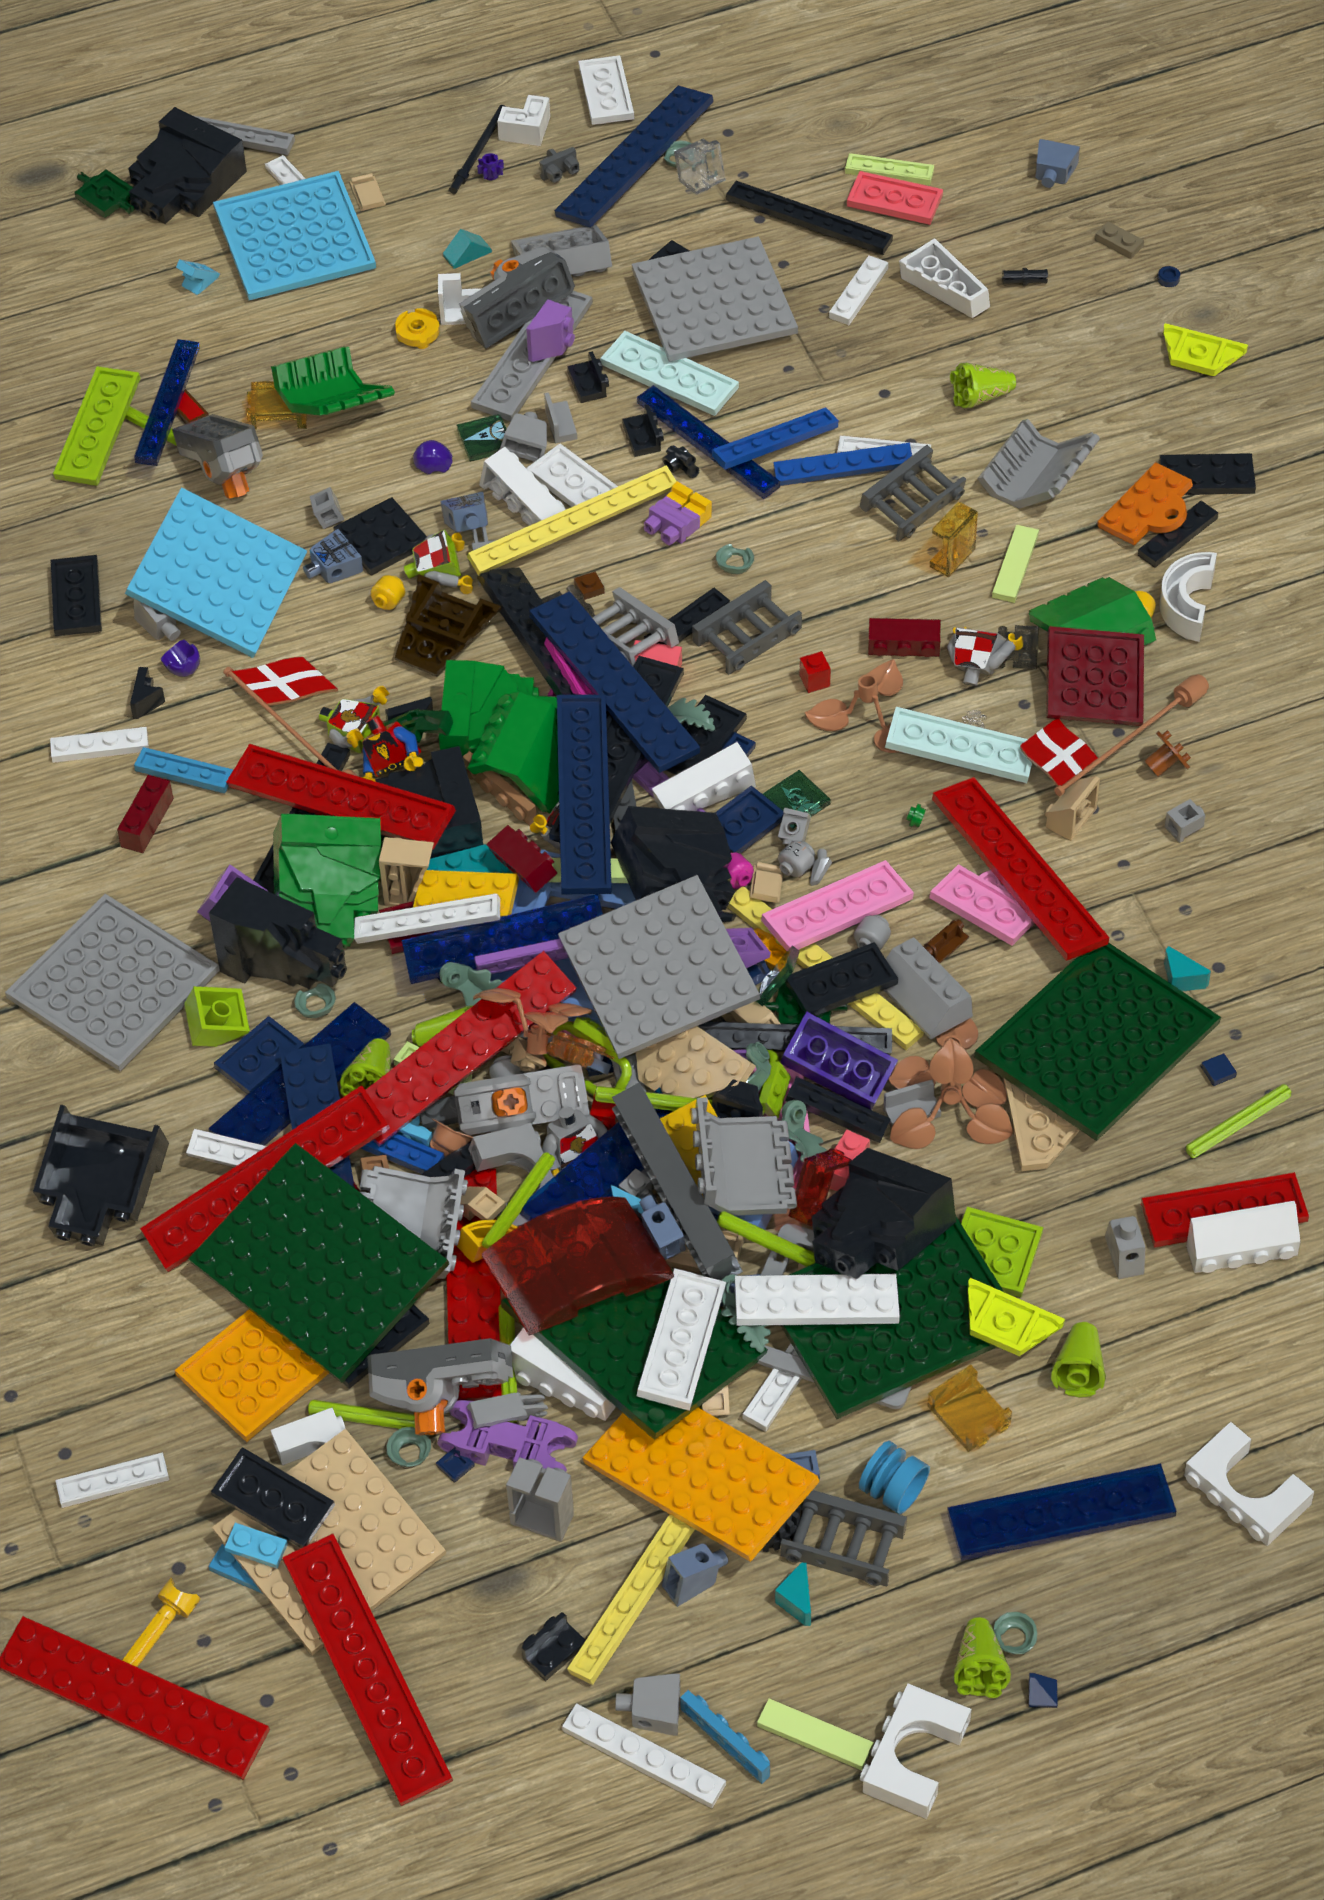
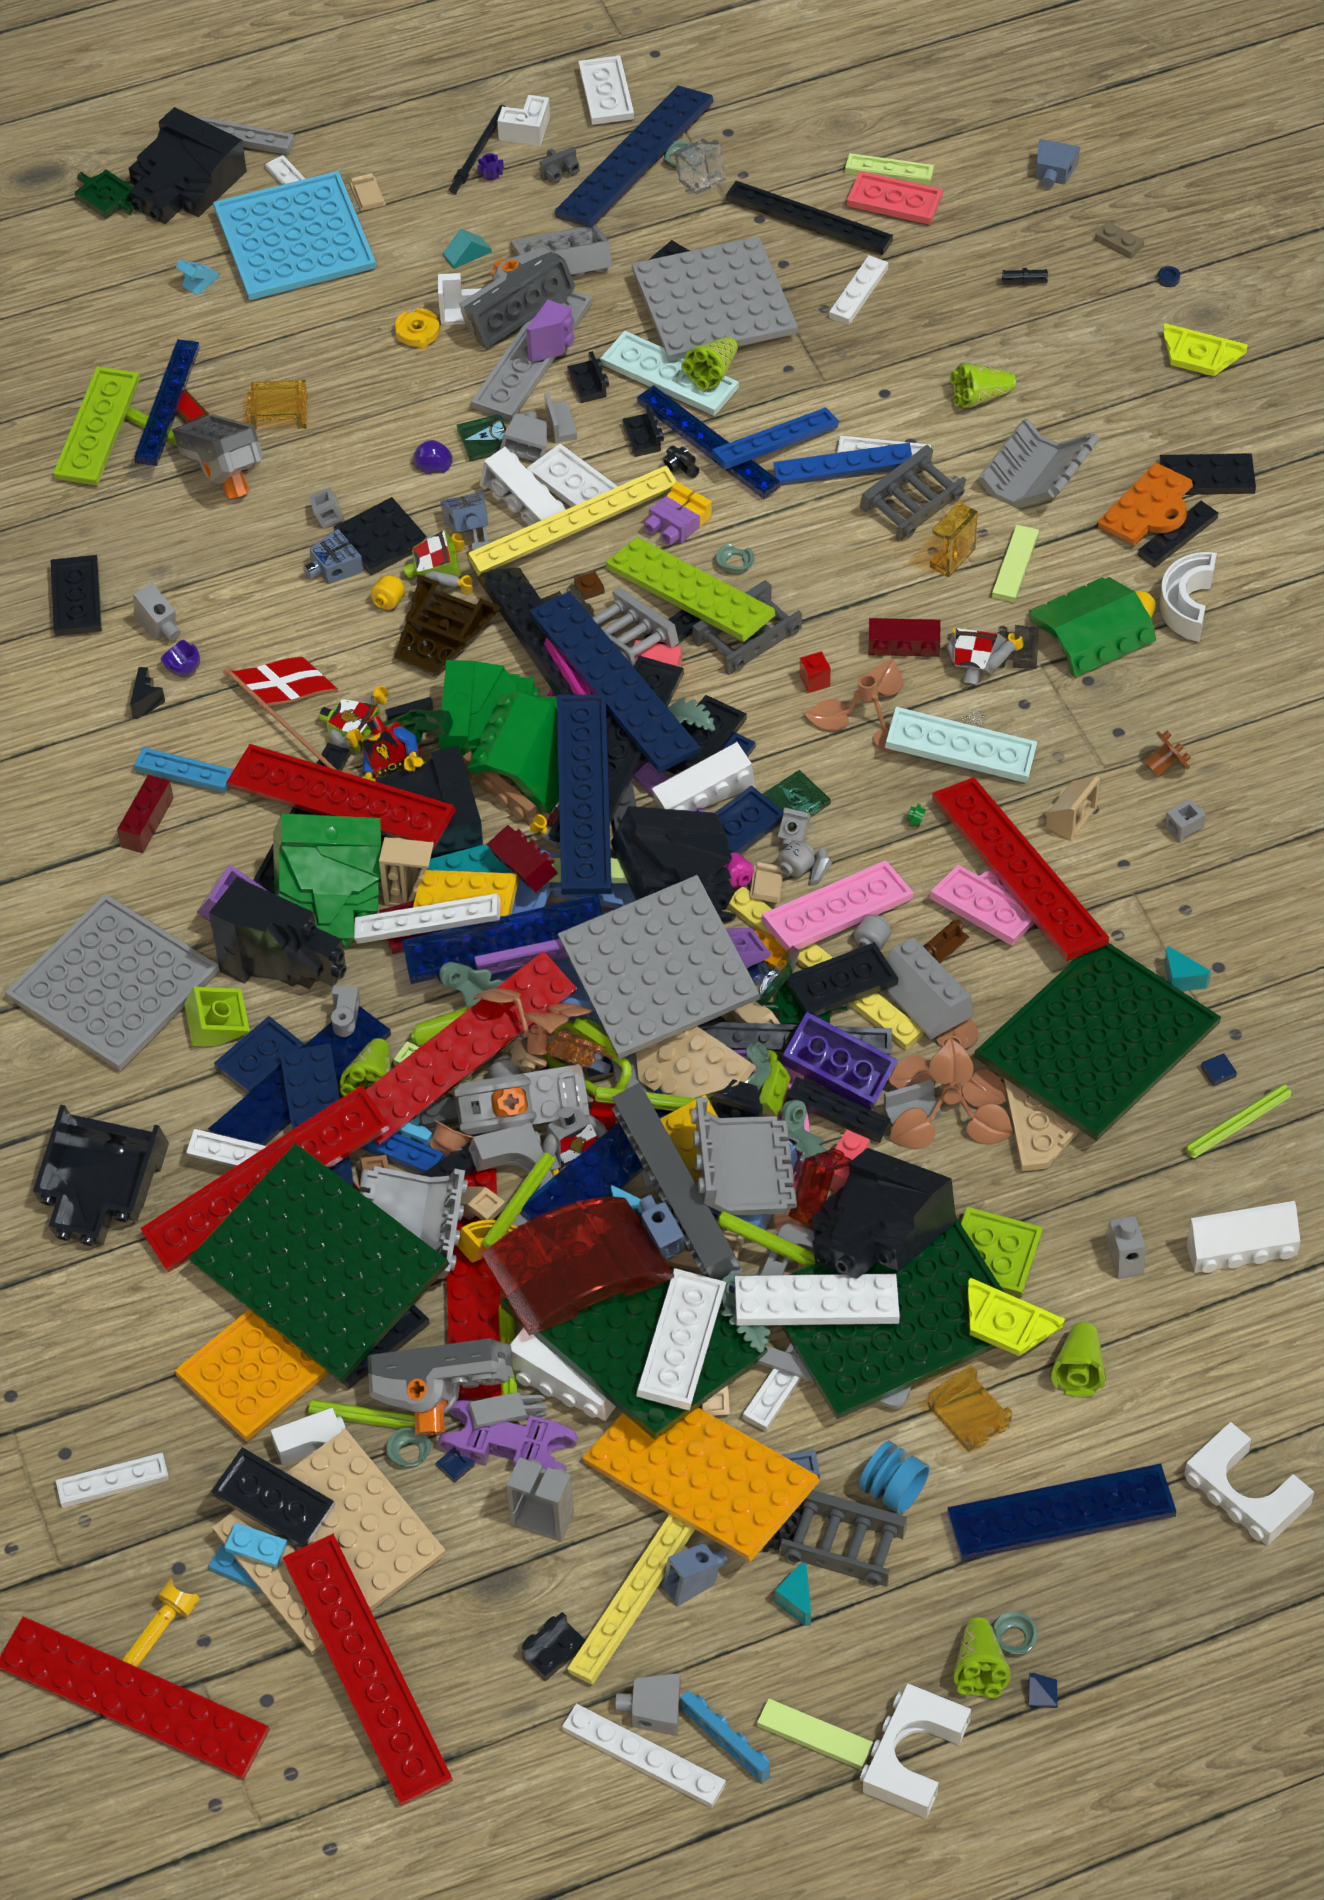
(98, 744): white plate -> none
(216, 572): medium azure plate -> none
(322, 991): sand green piece -> none
(324, 384): green hinge -> none
(347, 1005): none -> light grey leg
(637, 1185): light grey brick -> none
(690, 589): none -> lime plate
(709, 362): none -> lime cone
(945, 278): white wedge -> none
(1069, 758): flag -> none
(1095, 676): dark red plate -> none
(1170, 1214): red plate -> none

